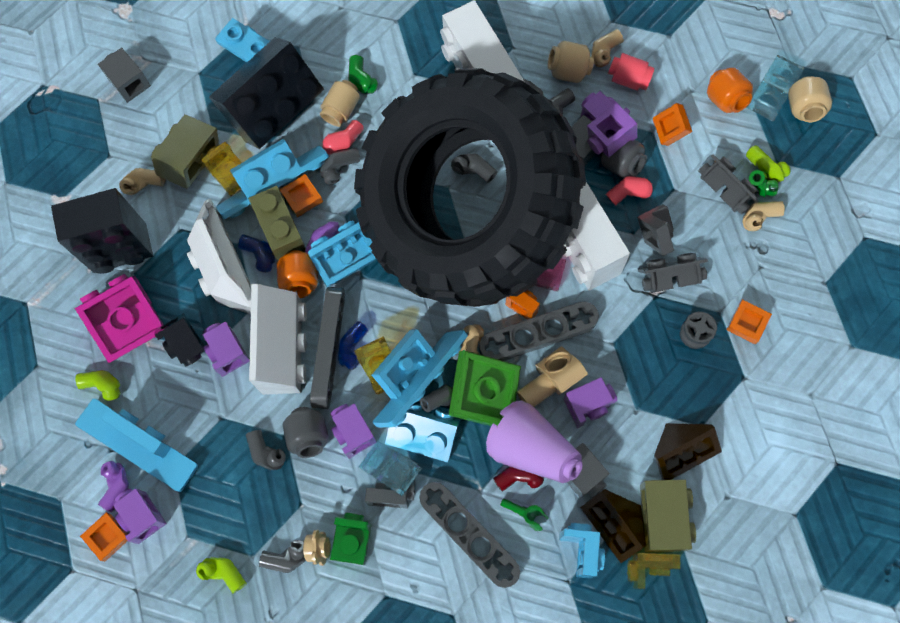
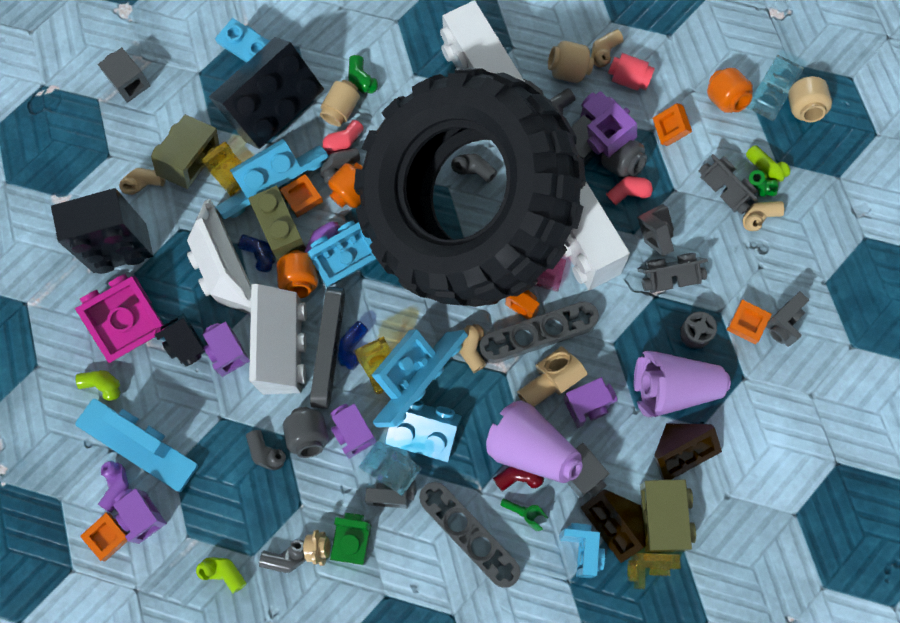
(343, 186): none -> orange head
(437, 398): dark grey arm -> none
(483, 388): bright green tile -> none
(676, 383): none -> lavender cone
(782, 323): none -> dark grey bracket

